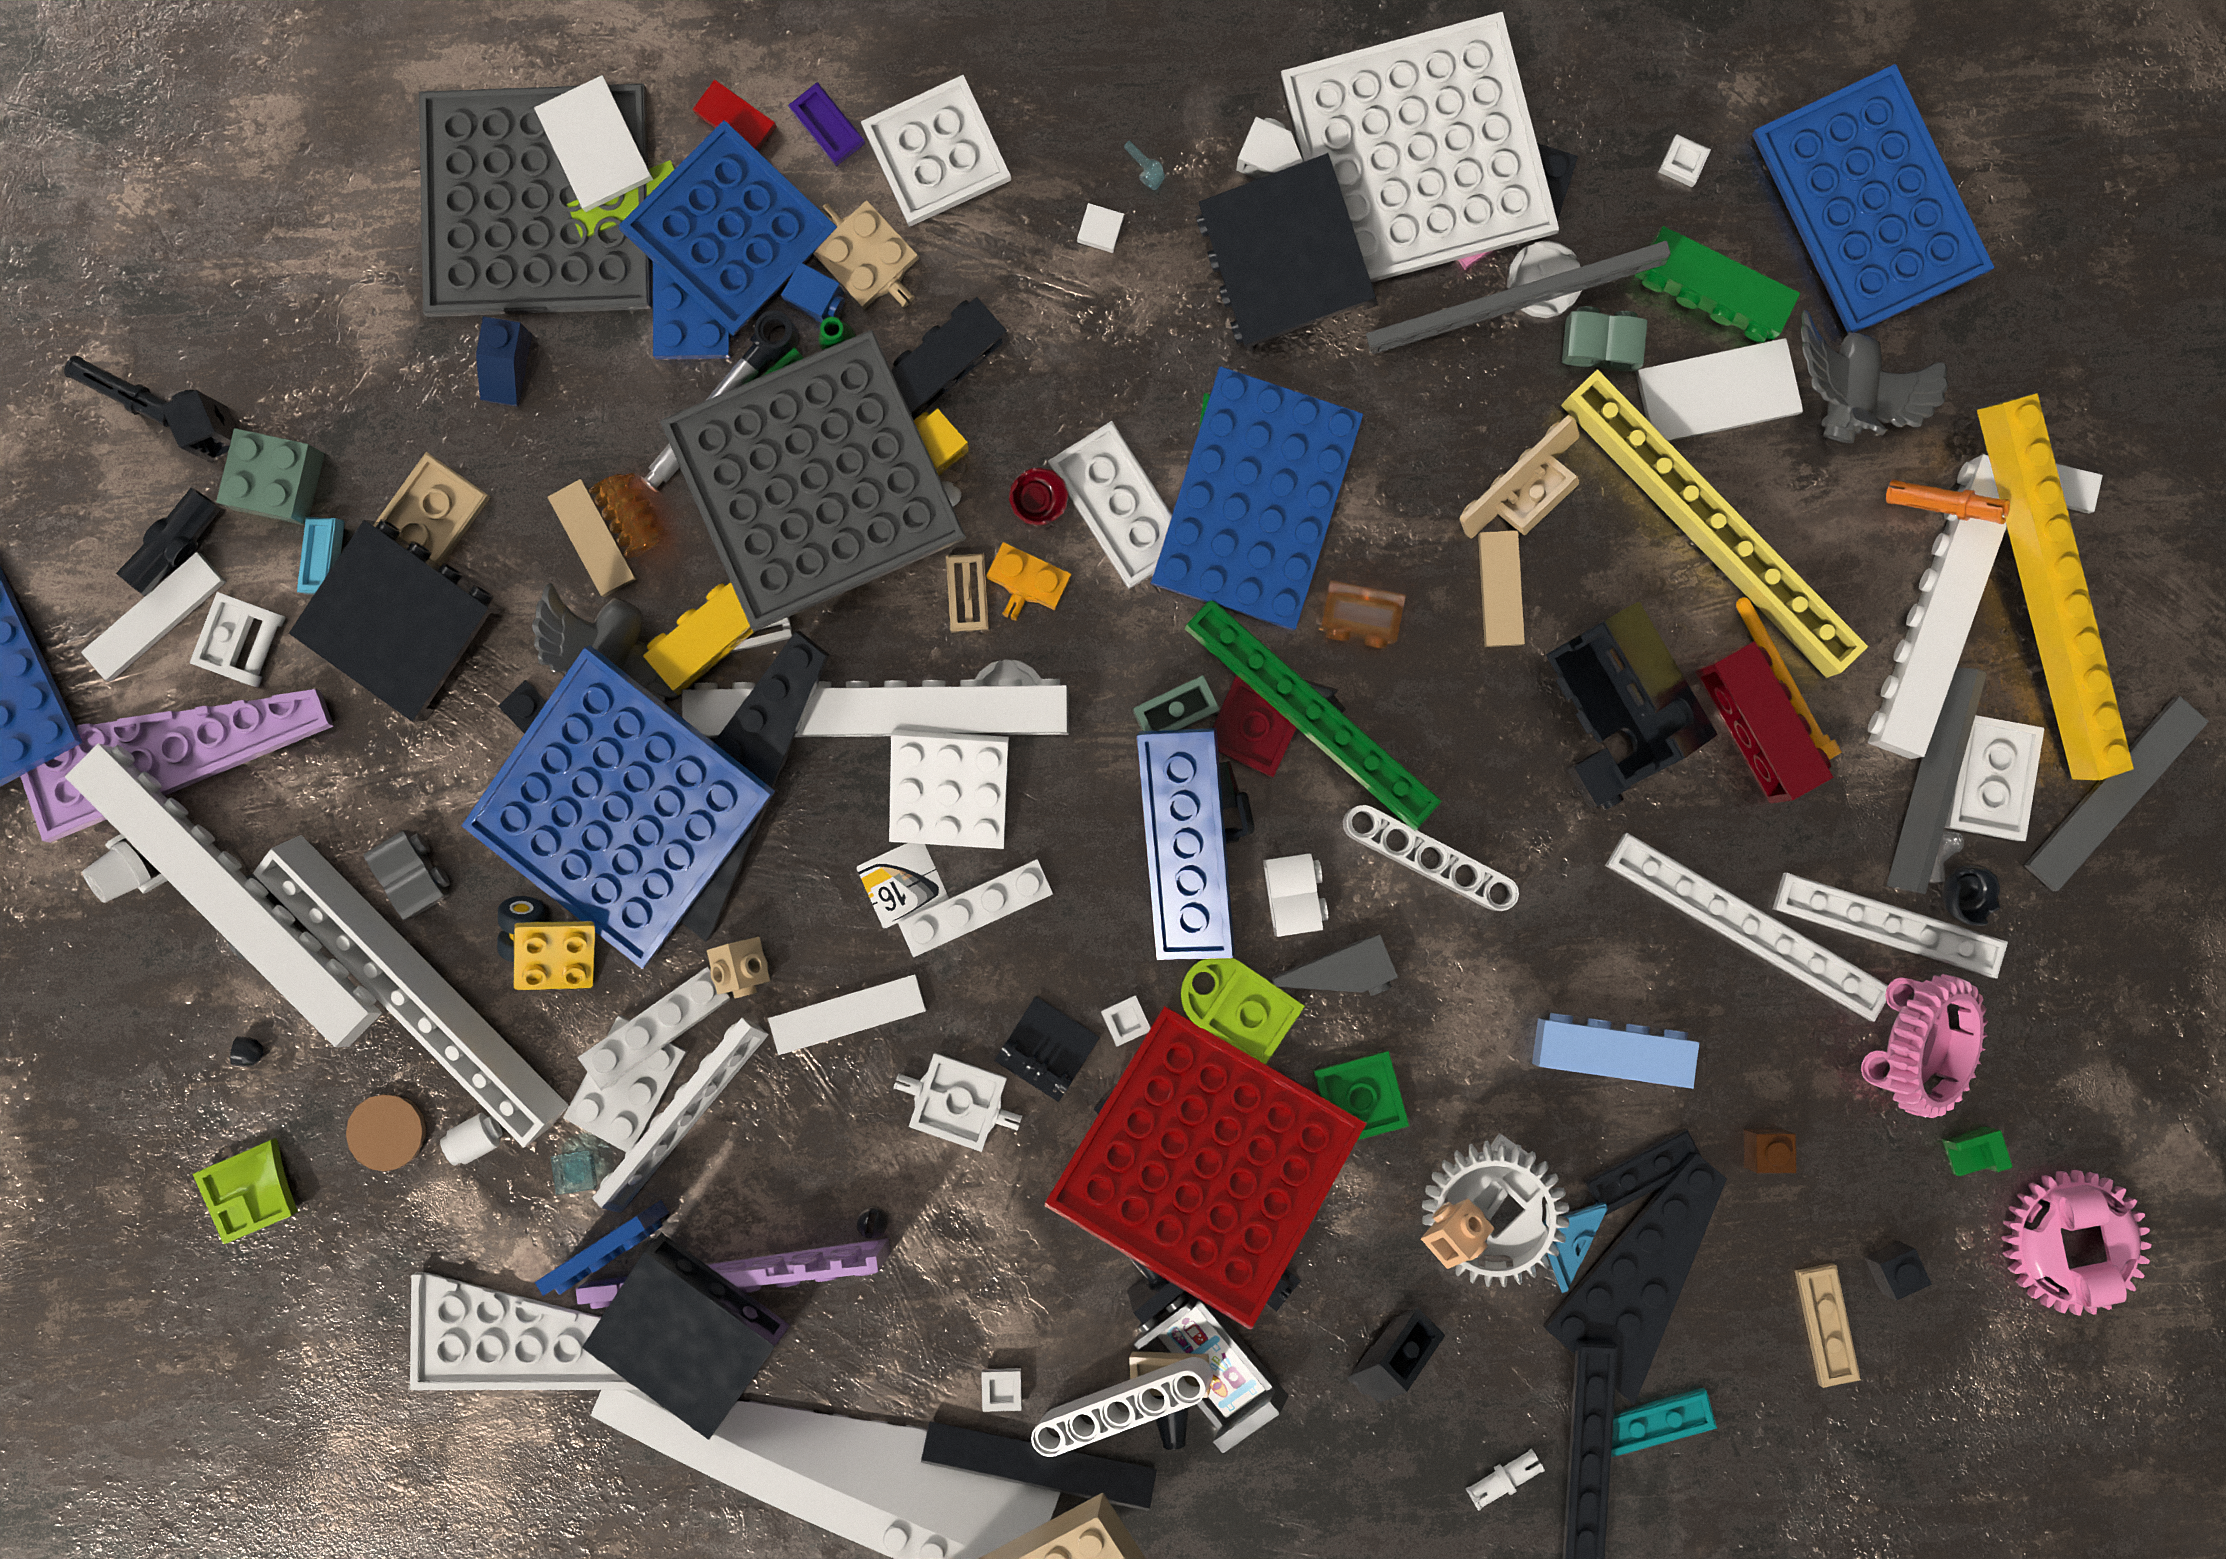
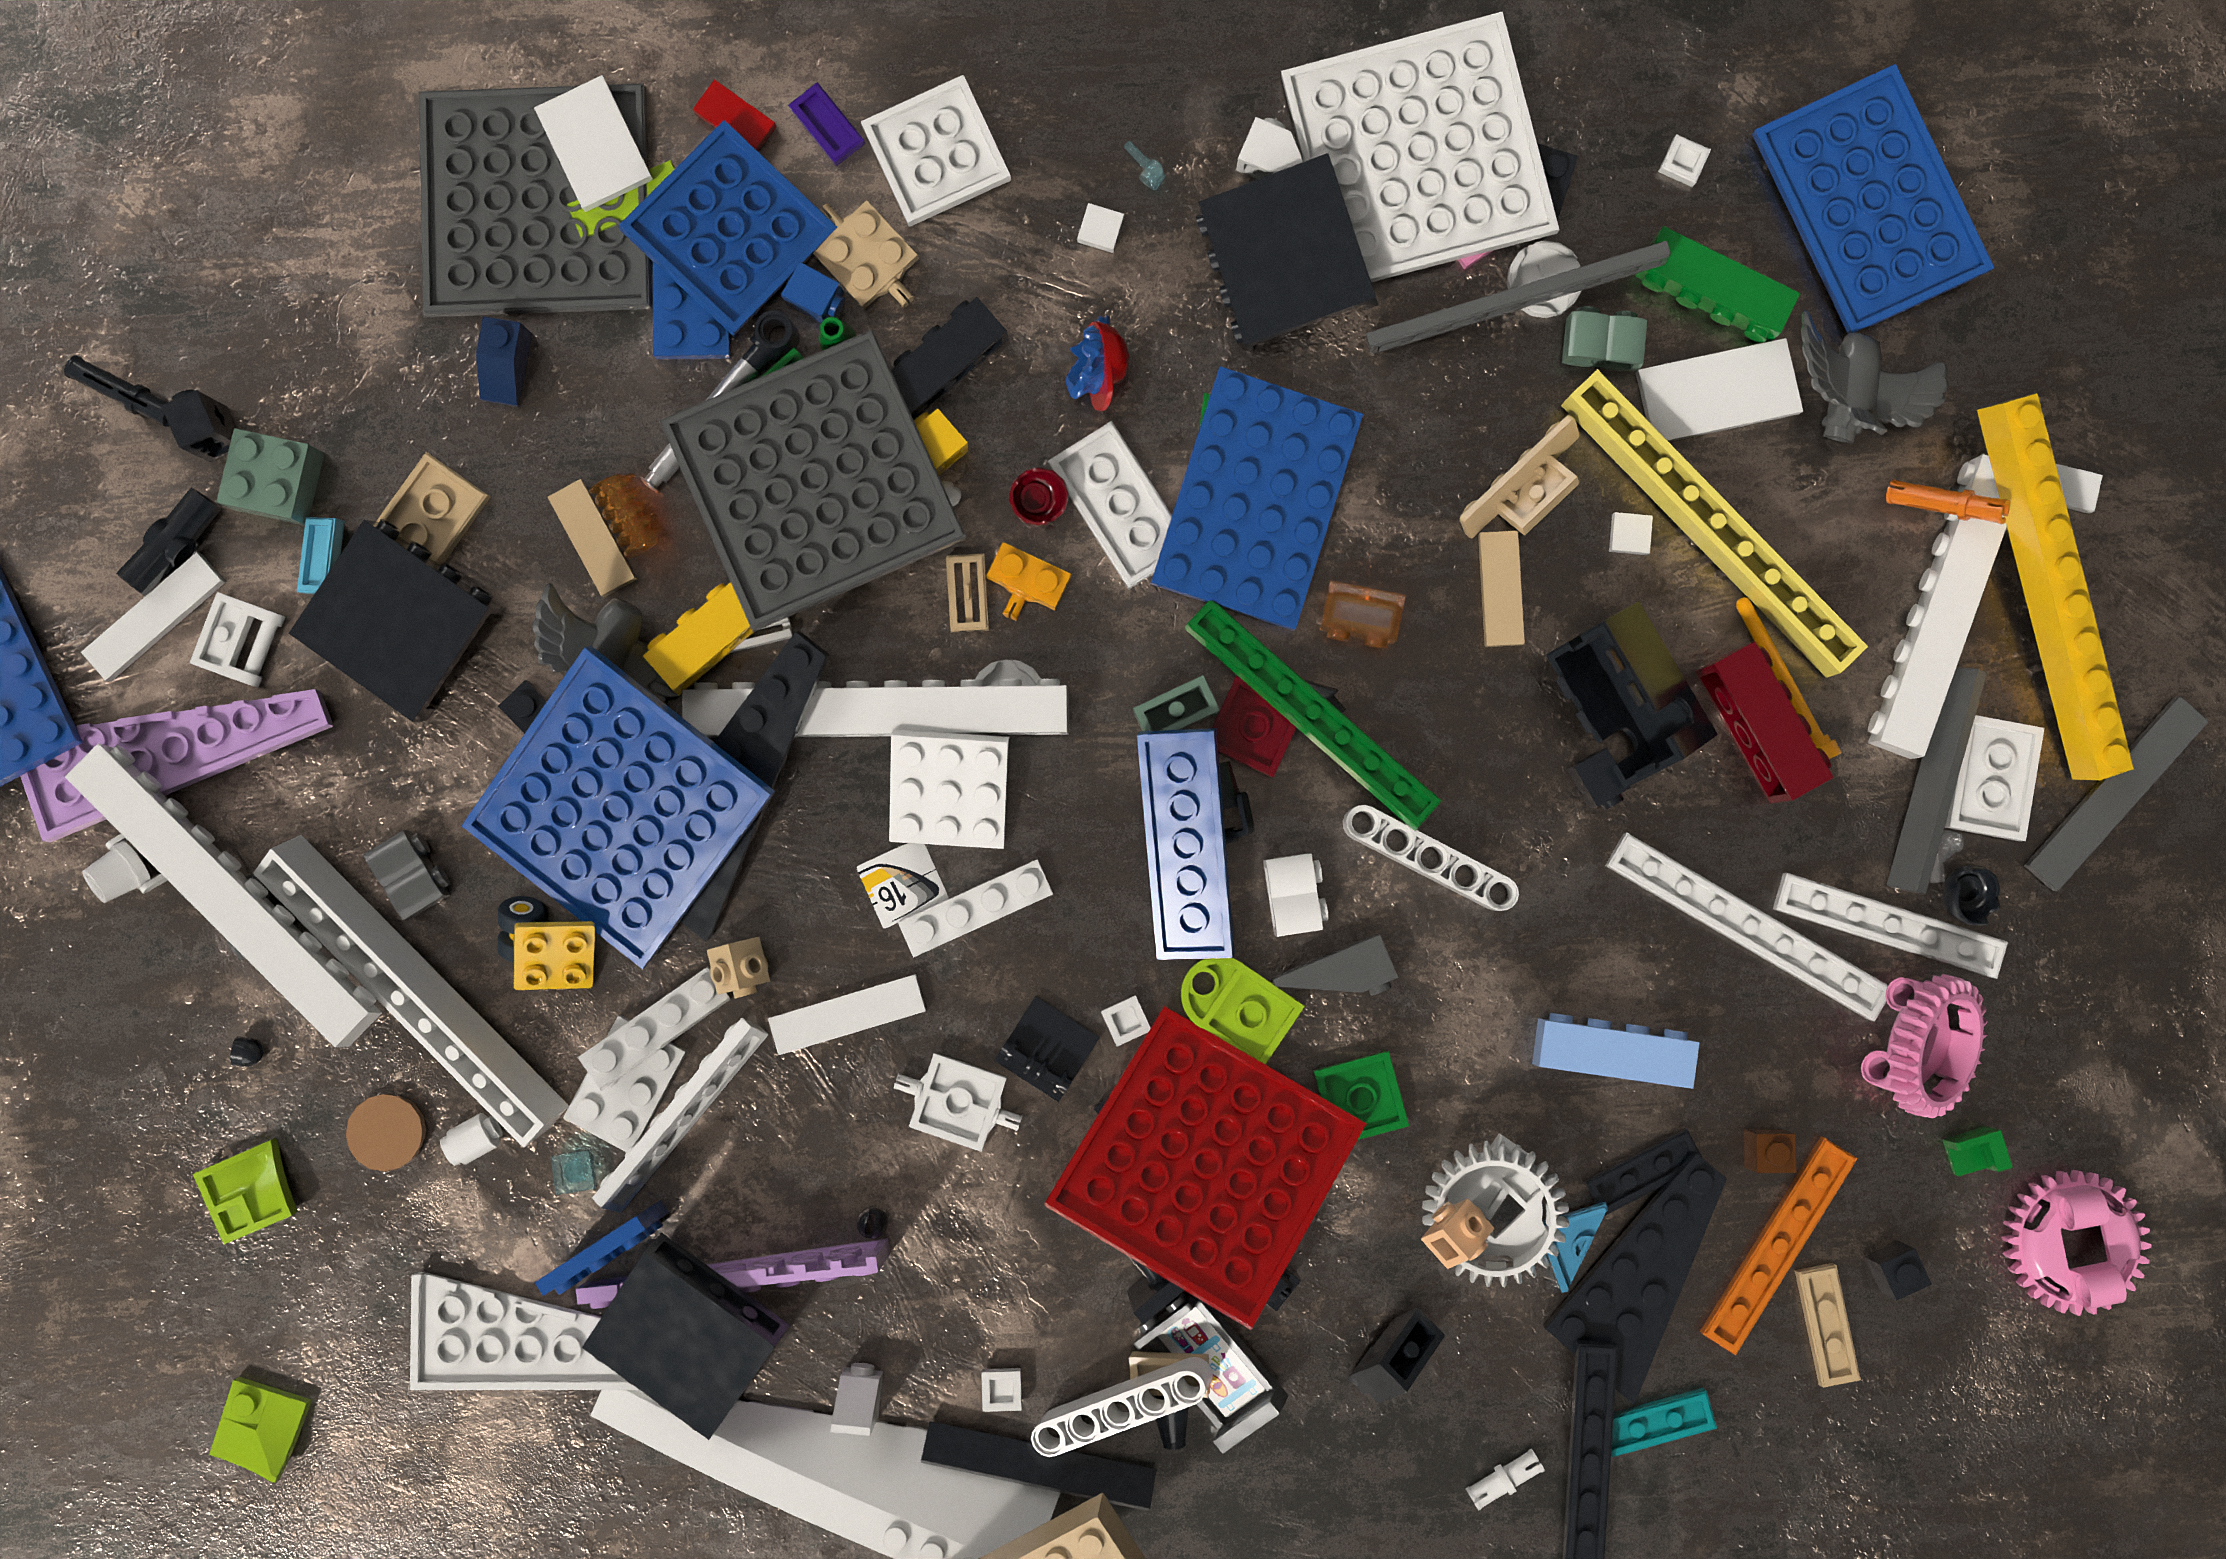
(259, 1427): none -> lime plate
(857, 1400): none -> white slope
(1100, 363): none -> hair
(1630, 533): none -> white tile
(1778, 1245): none -> orange tile

